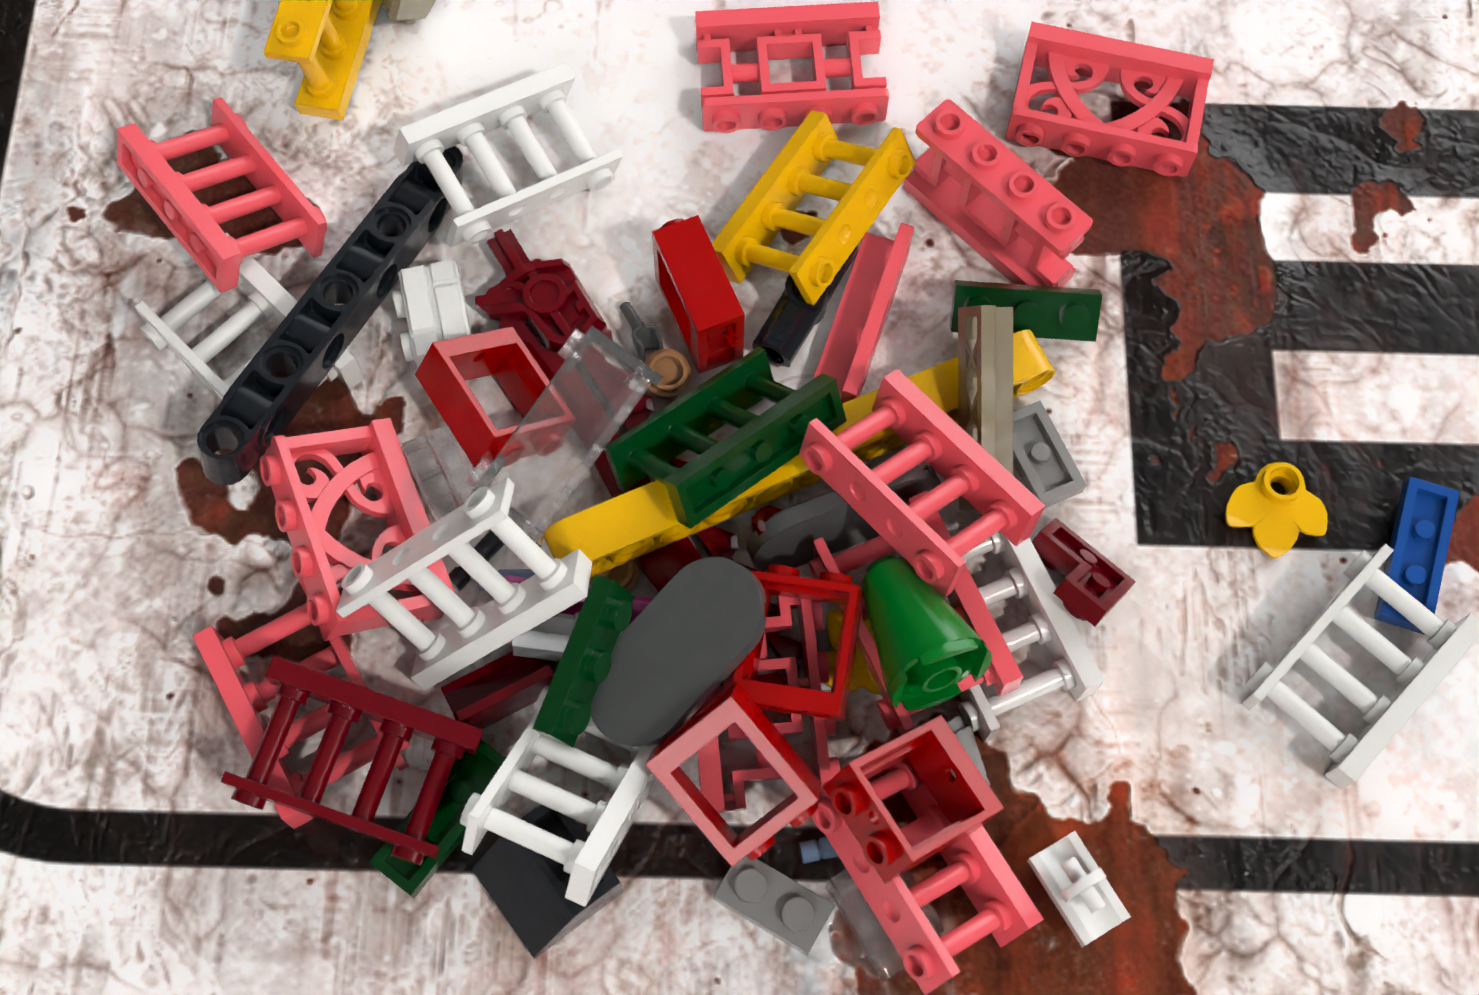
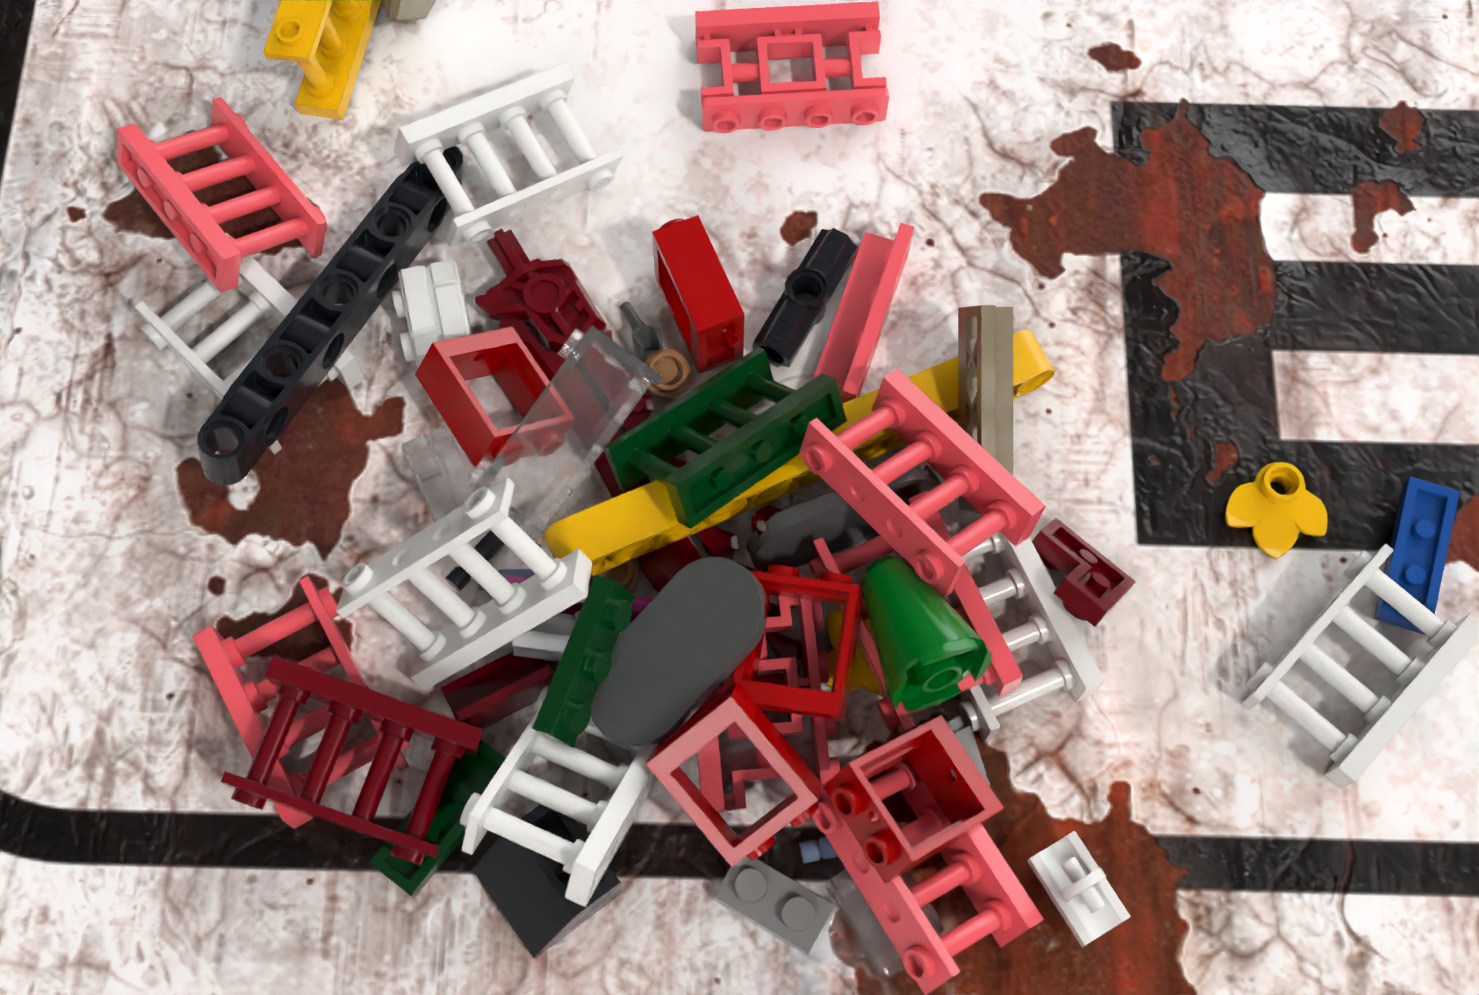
(313, 548): coral fence -> none
(786, 183): yellow fence -> none
(995, 200): coral fence -> none
(1042, 309): dark green plate -> none
(1043, 457): light grey plate -> none
(1124, 141): coral fence -> none

